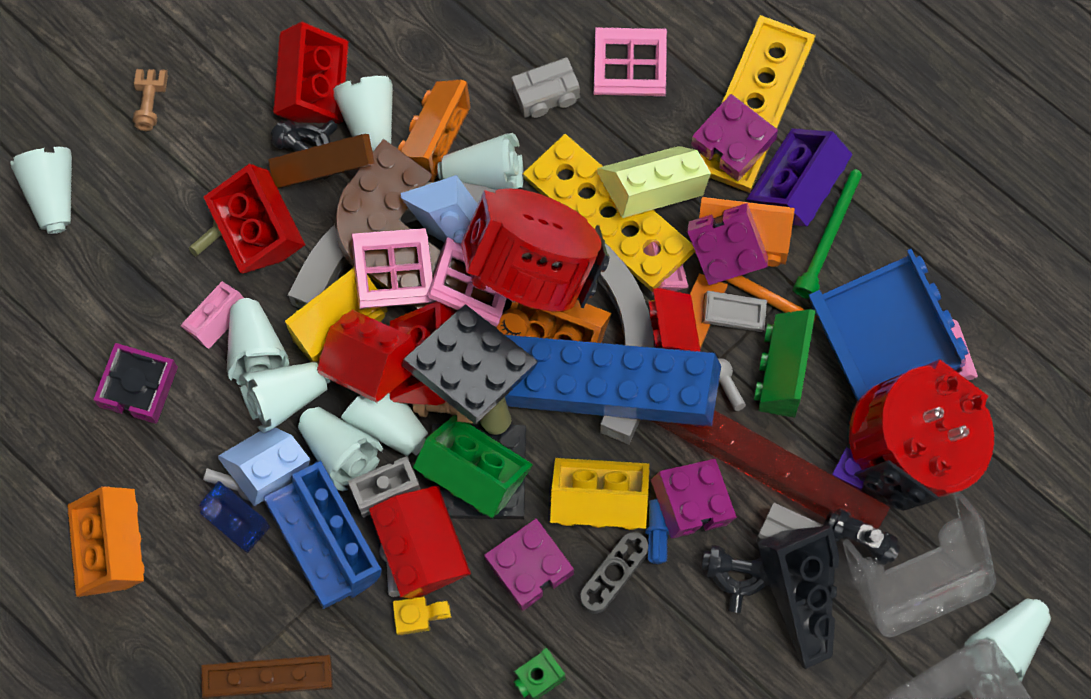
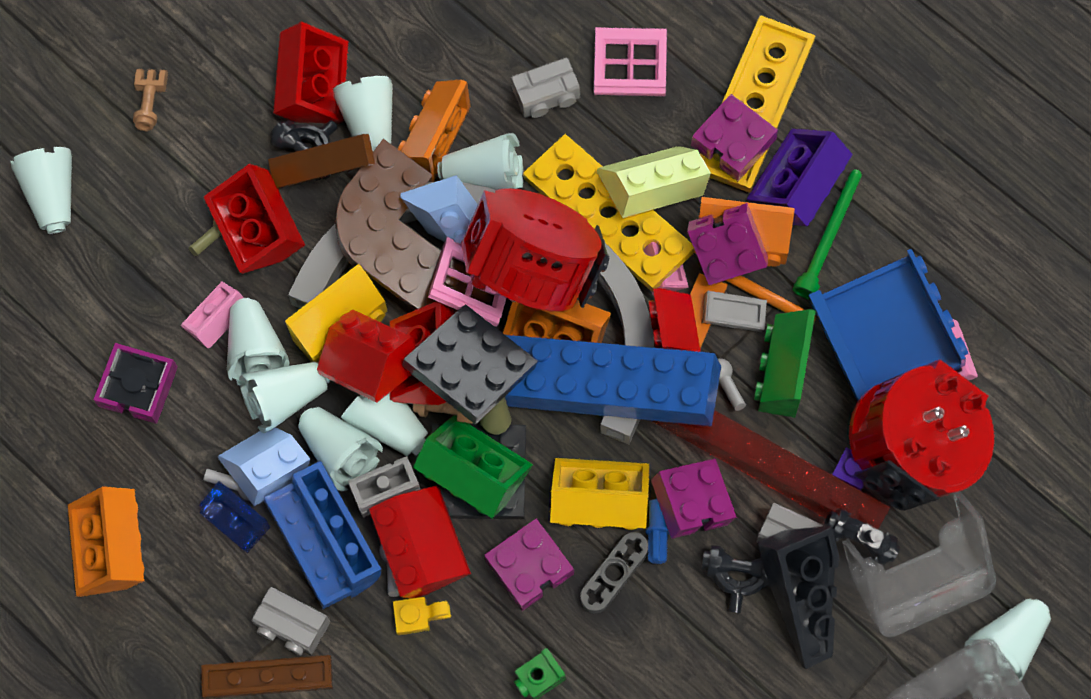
(290, 621): none -> light grey brick
(391, 240): bright pink piece -> none
(514, 323): orange tile -> none

